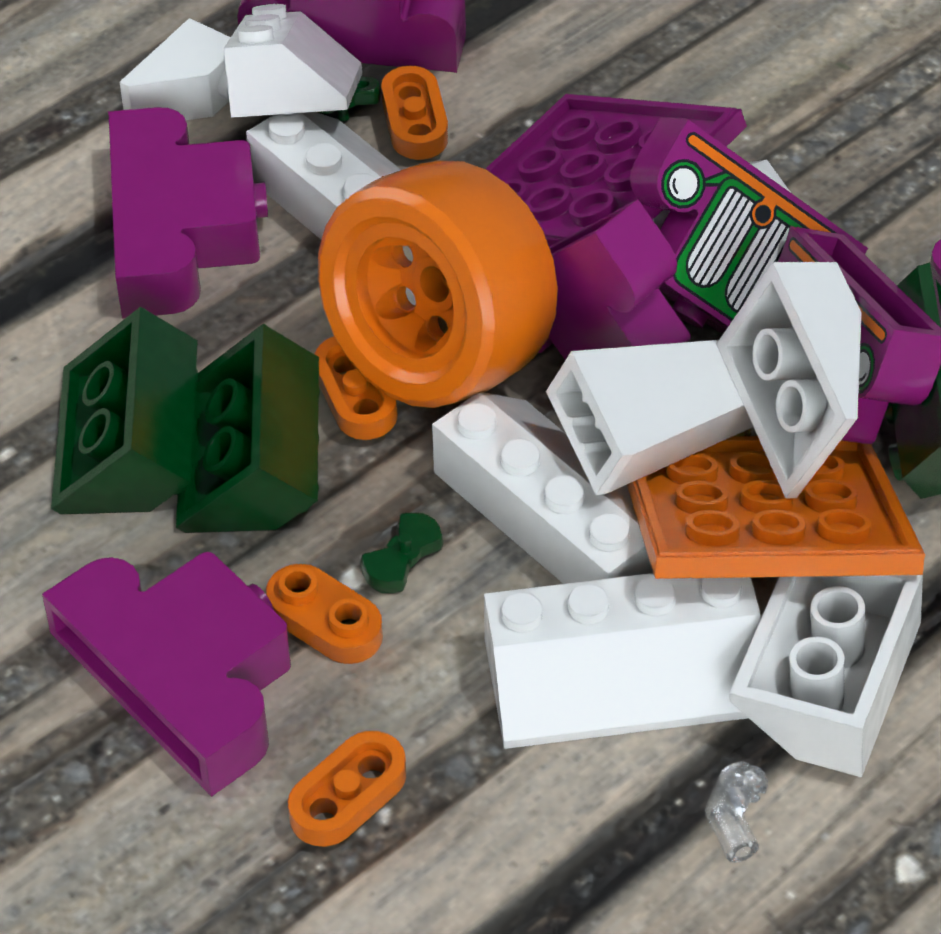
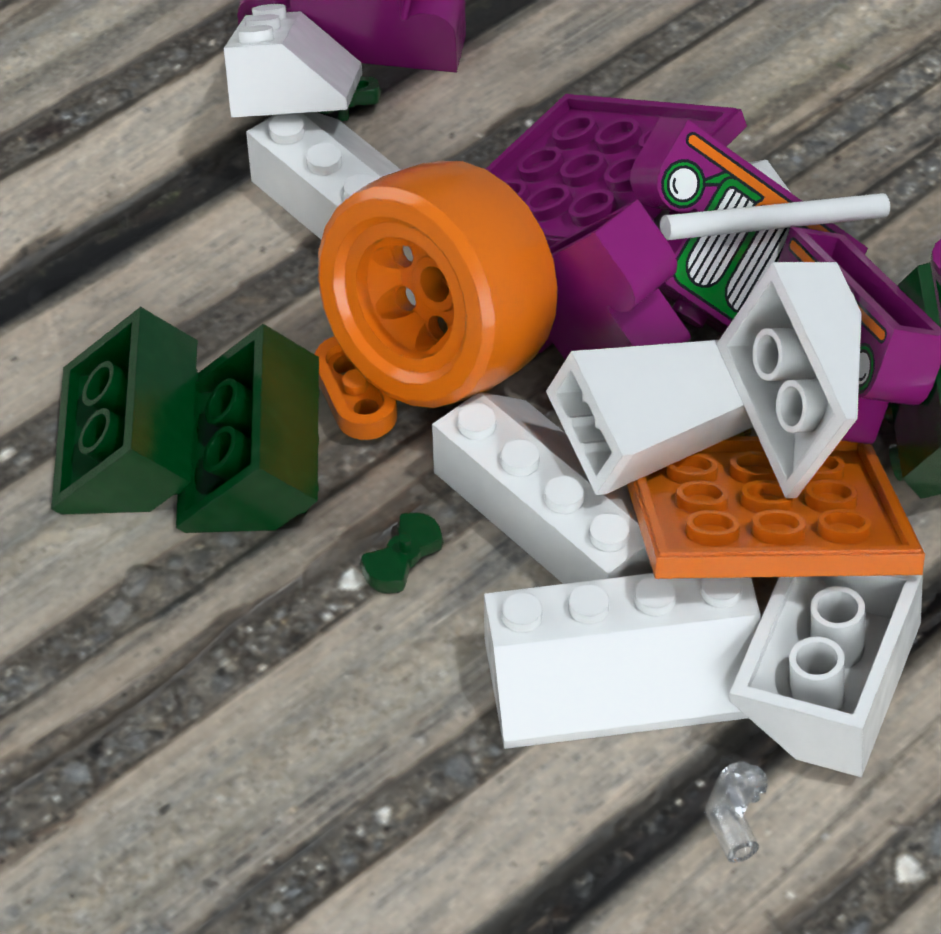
(177, 209): magenta brick -> none
(179, 656): magenta brick -> none
(181, 74): white slope -> none
(318, 610): orange plate -> none
(343, 791): orange plate -> none
(414, 112): orange plate -> none
(774, 216): none -> white bar

